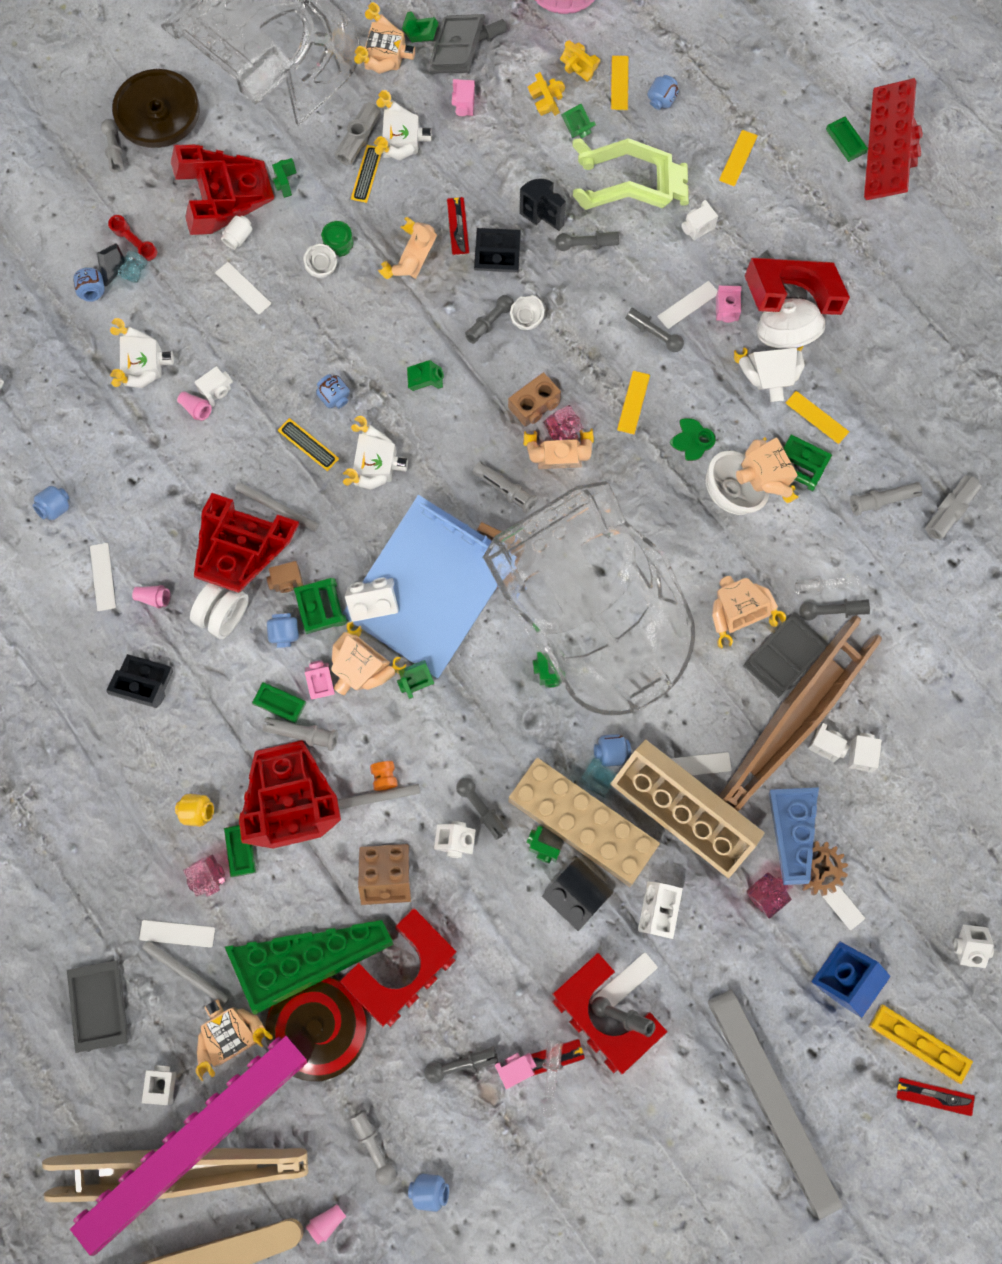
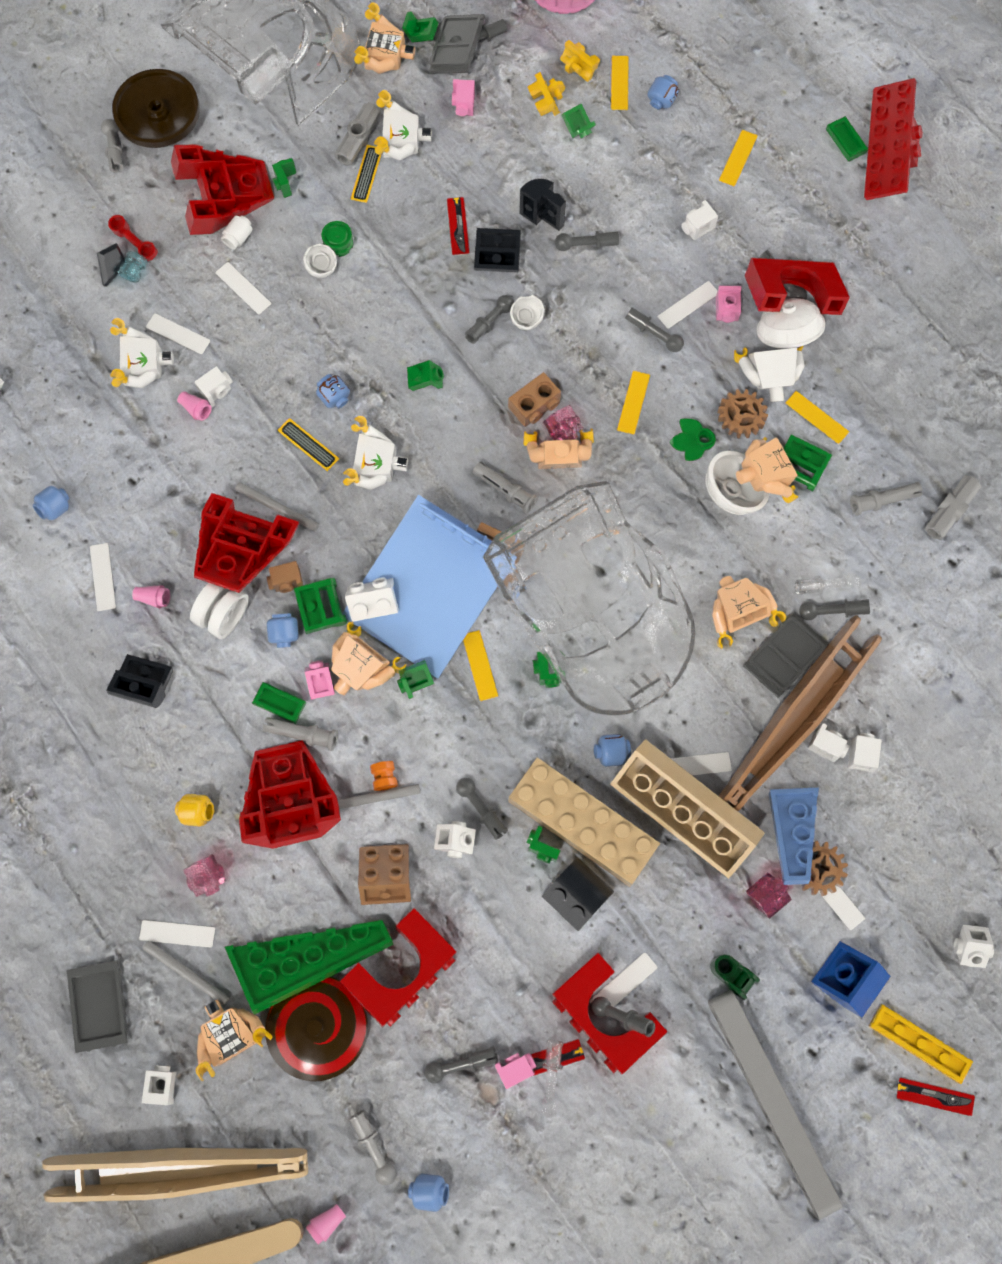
(88, 284): medium blue head -> none
(178, 333): none -> white sticker
(187, 1147): dark pink brick -> none
(239, 854): green tile -> none
(415, 251): light nougat torso -> none
(480, 666): none -> yellow sticker
(597, 778): clear light blue panel -> none
(660, 909): white brick -> none
(671, 177): yellowish green piece -> none
(738, 404): none -> medium nougat gear
(738, 977): none -> dark green piece

